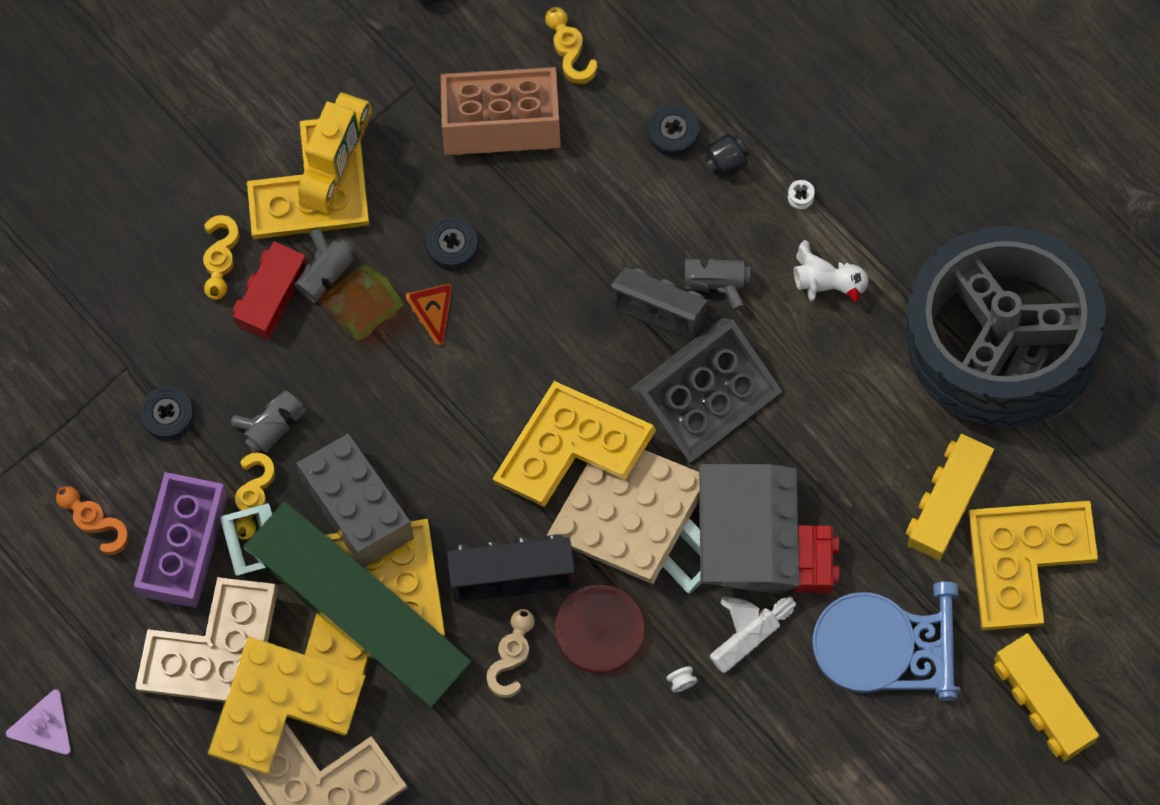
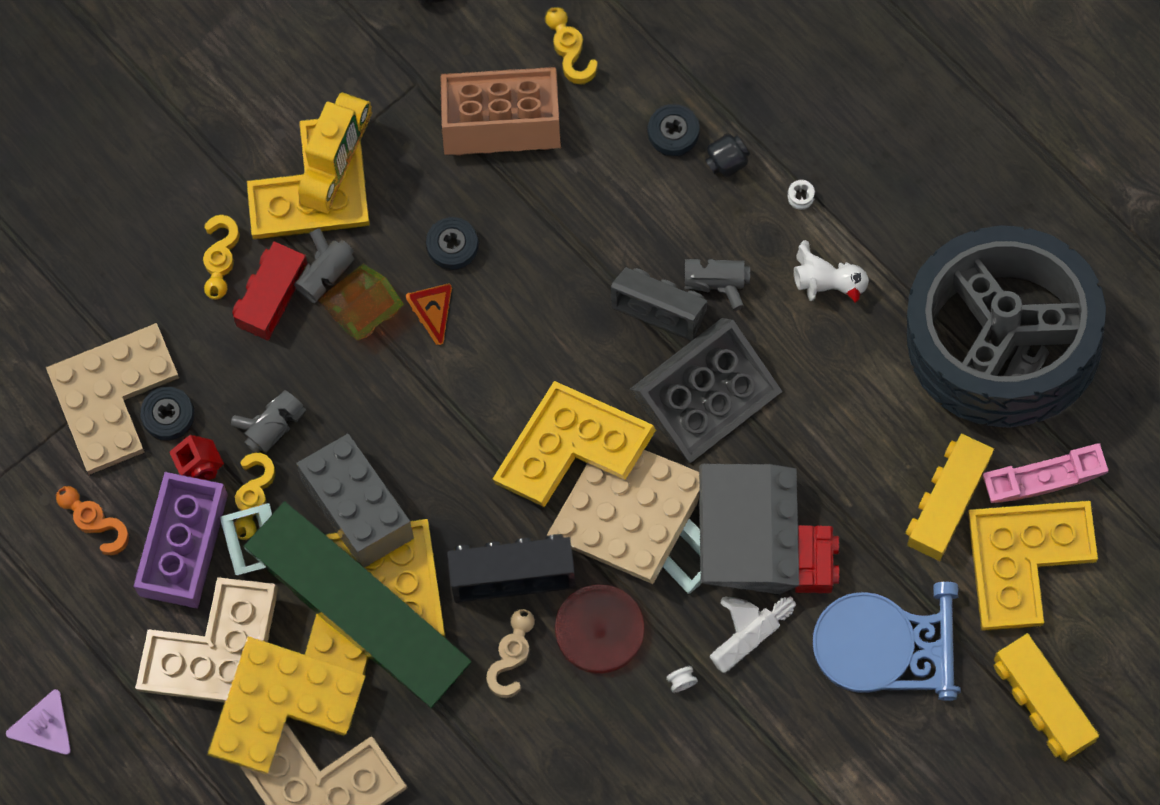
(94, 392): none -> tan plate
(197, 458): none -> red brick
(1045, 476): none -> bright pink slope

